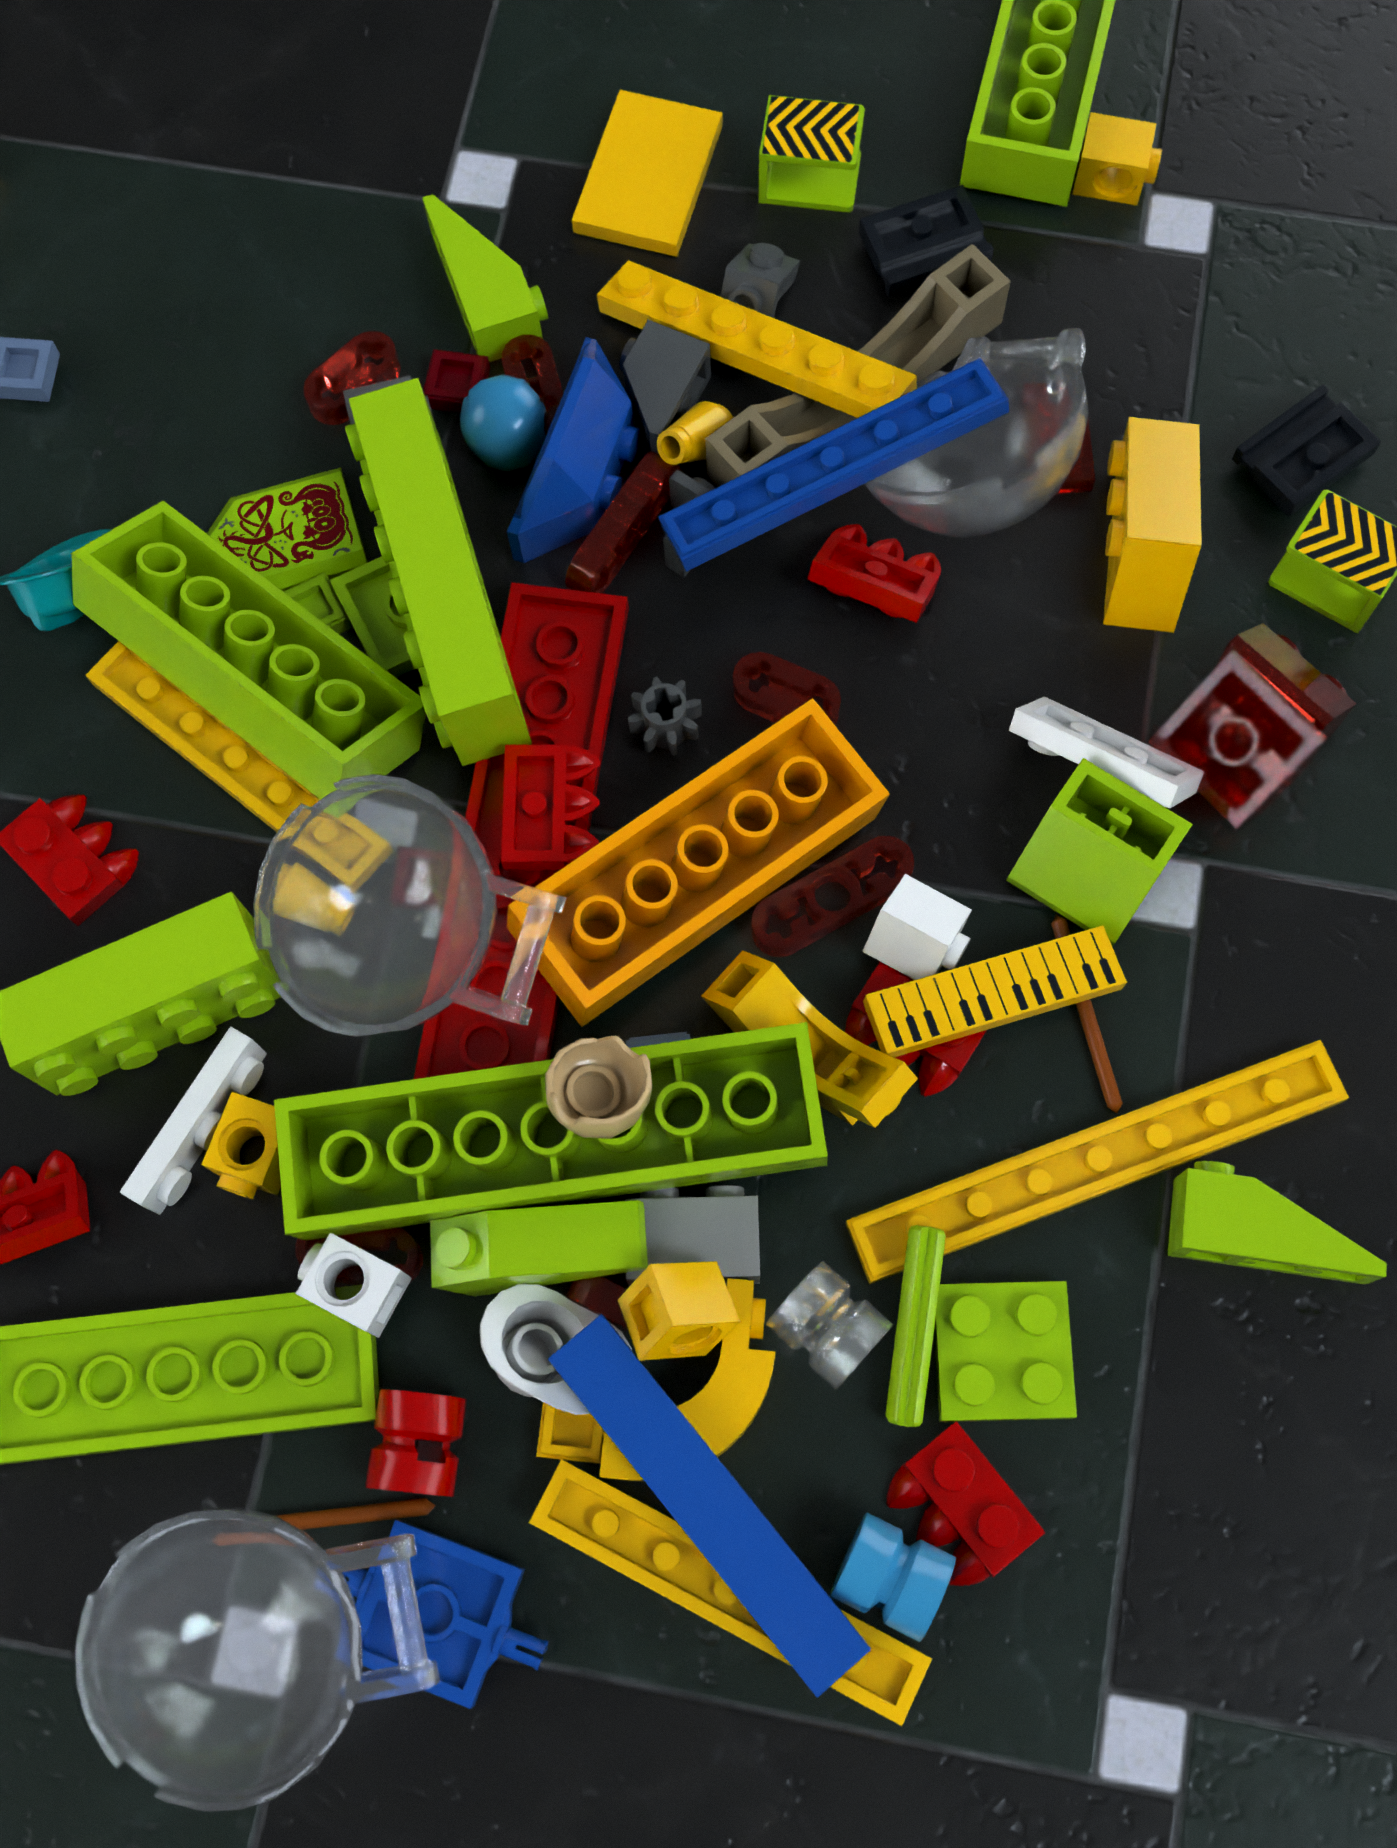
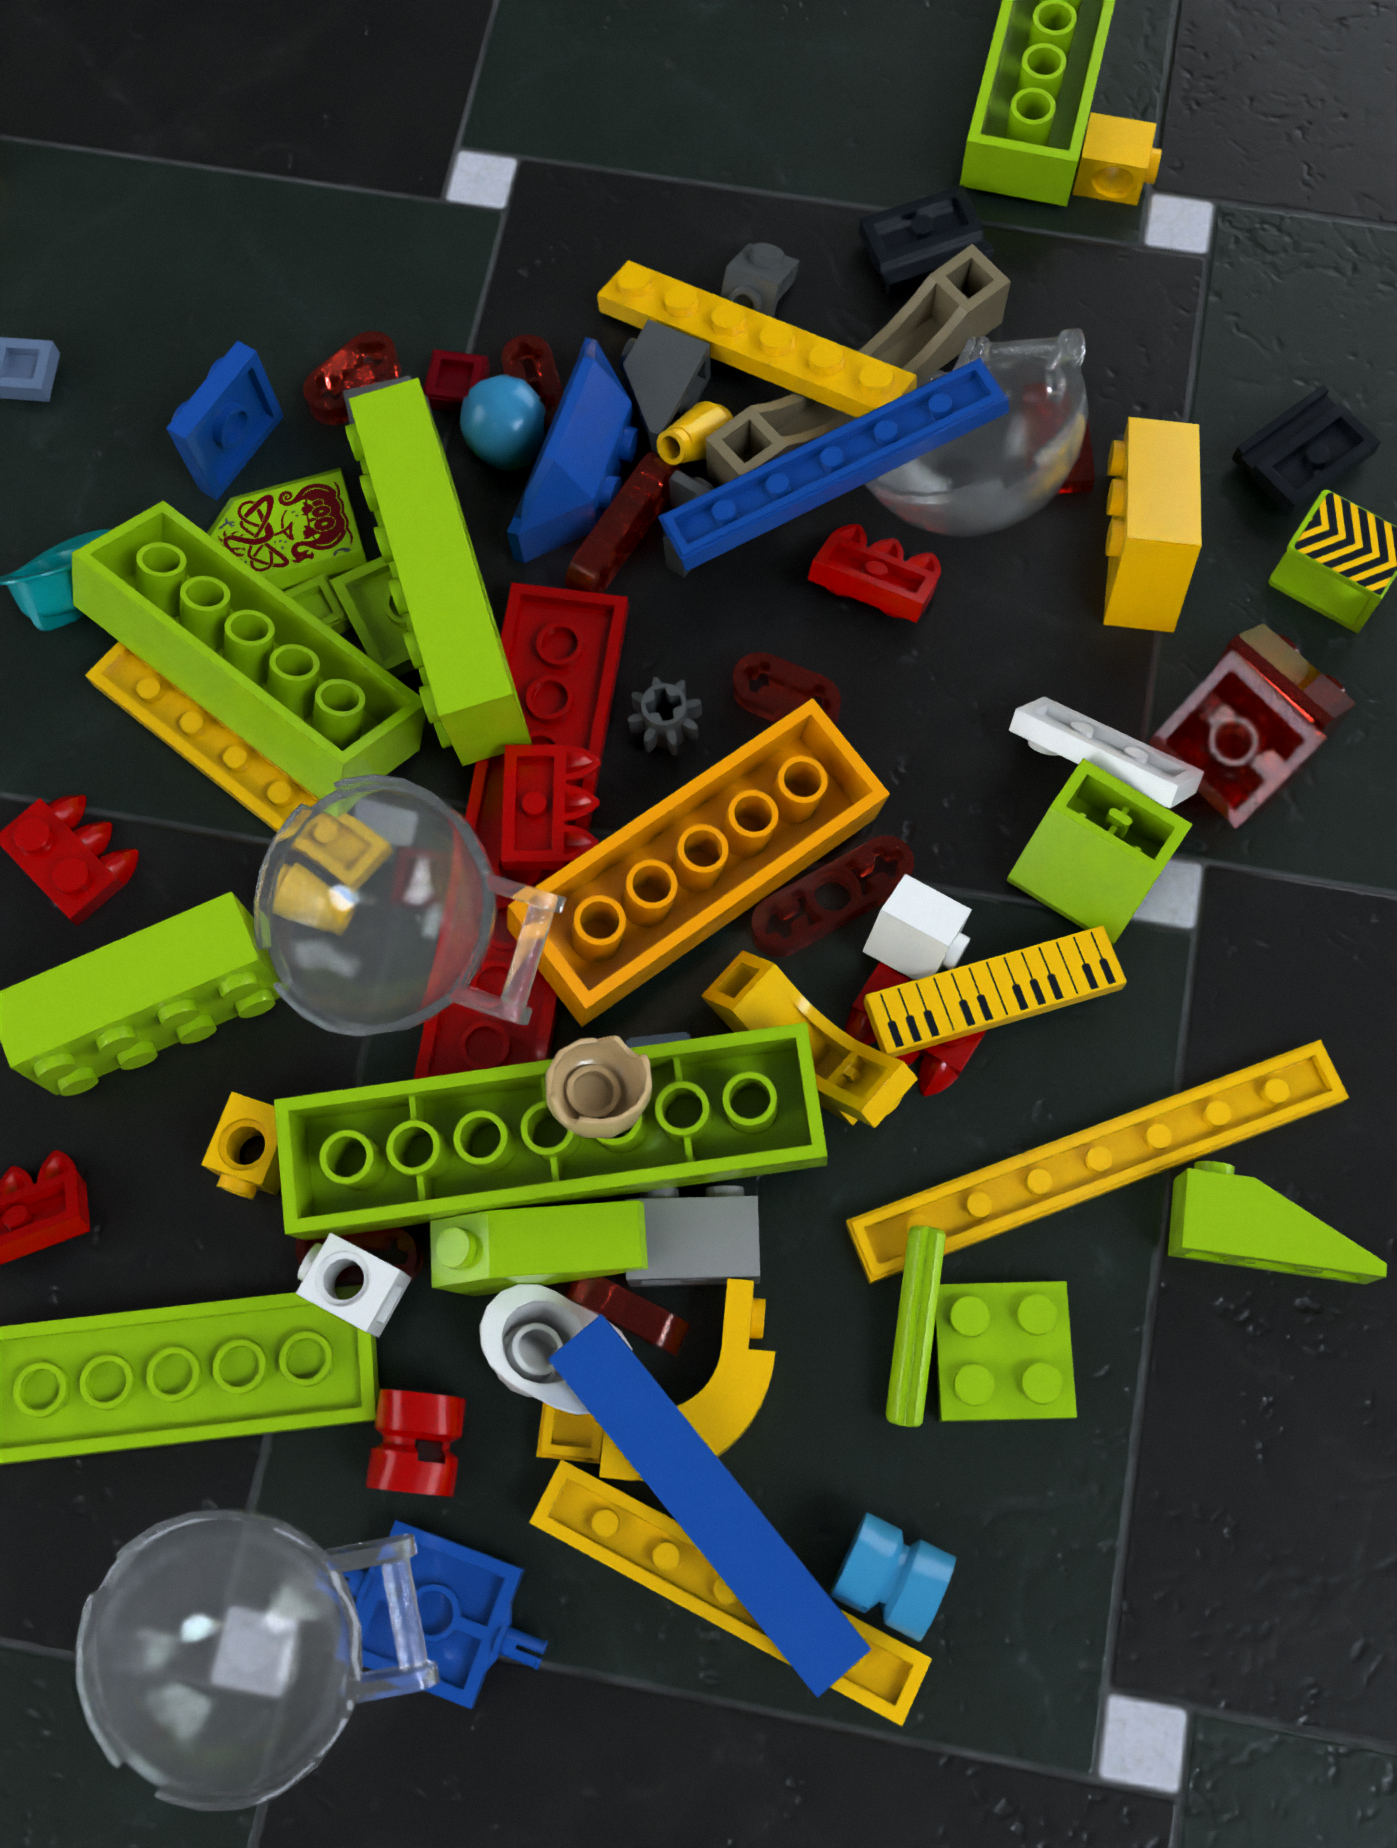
(164, 1169): white plate -> none
(225, 420): none -> blue plate
(359, 1514): dark orange axle -> none
(484, 282): lime slope -> none
(647, 173): yellow tile -> none
(678, 1310): yellow brick -> none
(810, 153): piece -> none
(829, 1324): clear wheel -> none
(966, 1504): red plate -> none
(1093, 1036): dark orange axle -> none

